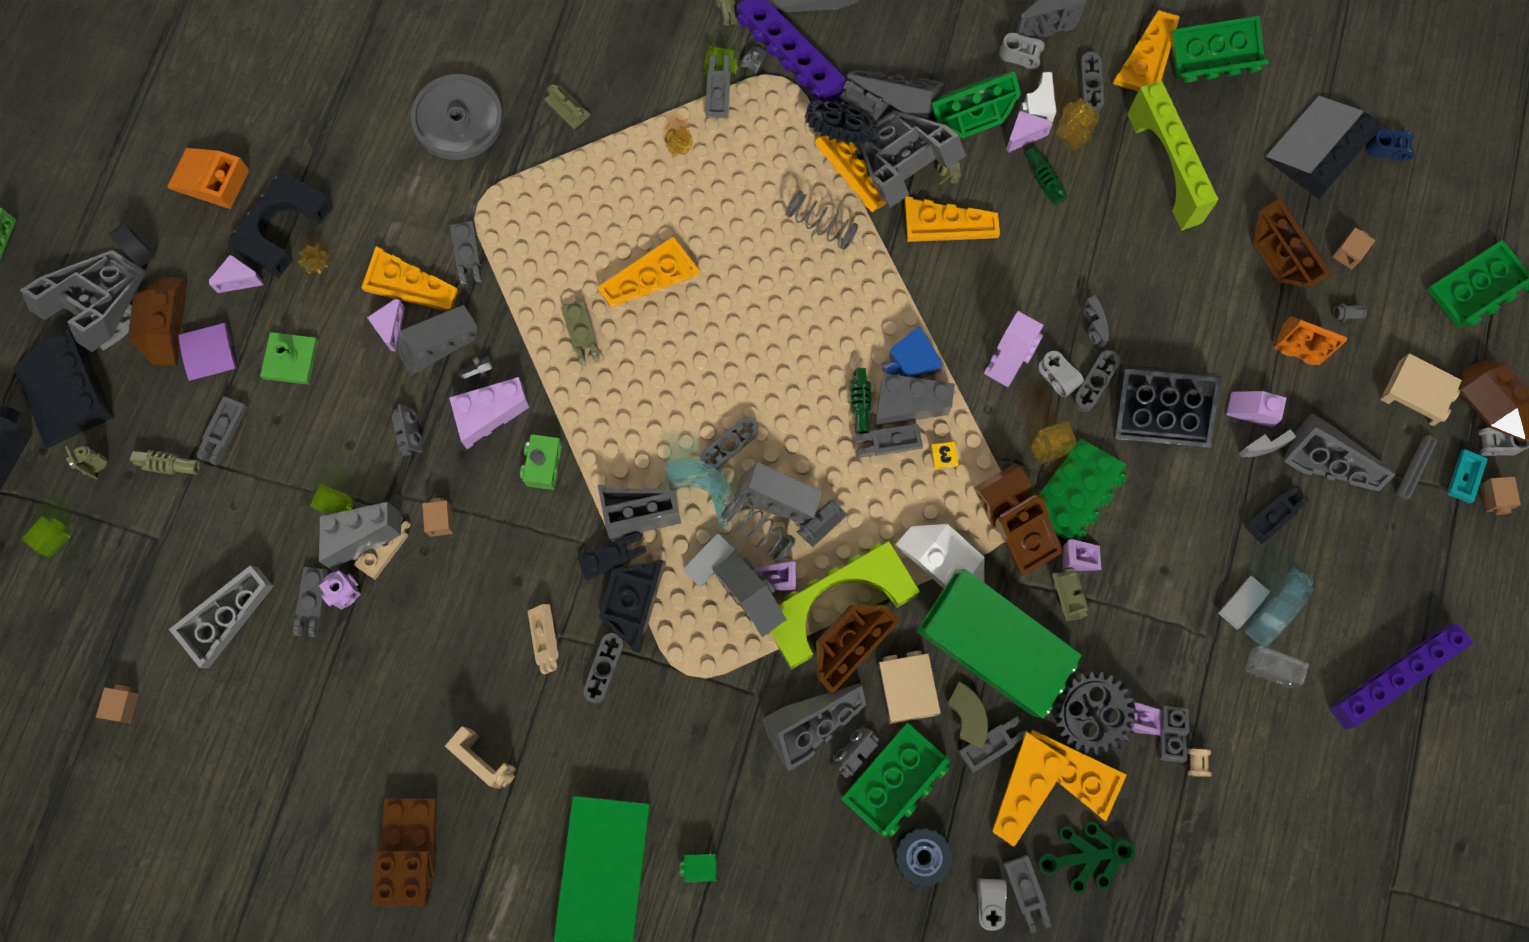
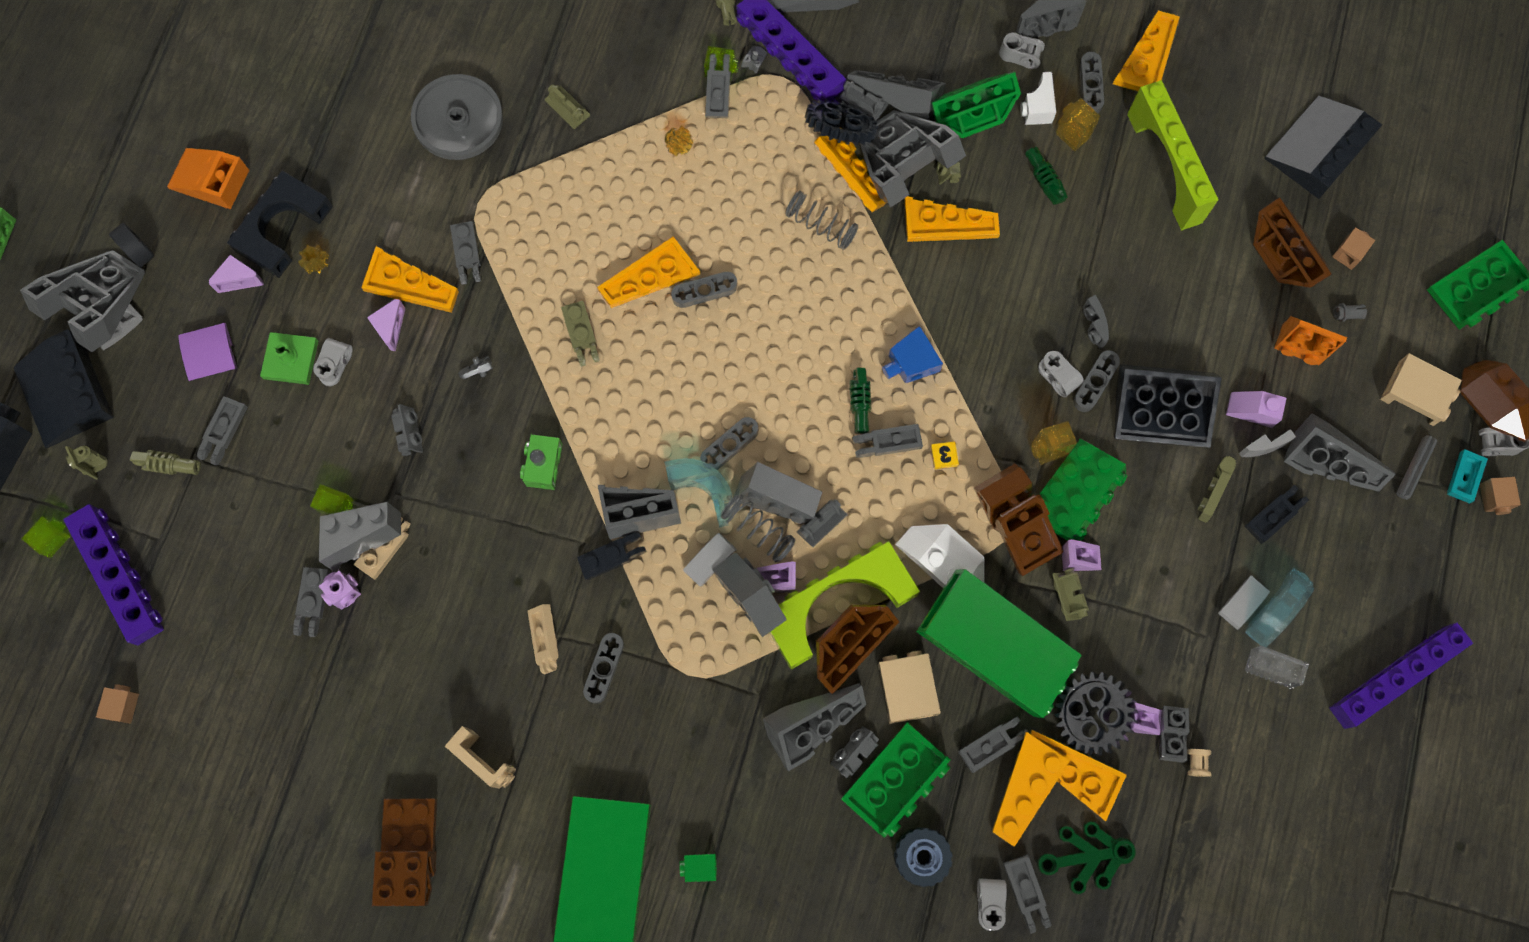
(81, 526): none -> dark purple brick
(158, 320): reddish brown wedge -> none
(218, 619): light grey wedge -> none
(332, 361): none -> light grey piece
(435, 338): dark grey wedge -> none
(438, 517): medium nougat brick -> none
(487, 408): lavender wedge -> none
(631, 601): black wing -> none
(722, 290): none -> dark grey beam
(912, 398): dark grey wedge -> none
(972, 715): olive tile -> none
(1015, 348): lavender wedge -> none
(1027, 130): lavender slope -> none
(1217, 488): none -> olive hinge
(1218, 49): green bracket -> none
(1391, 145): dark blue piece -> none

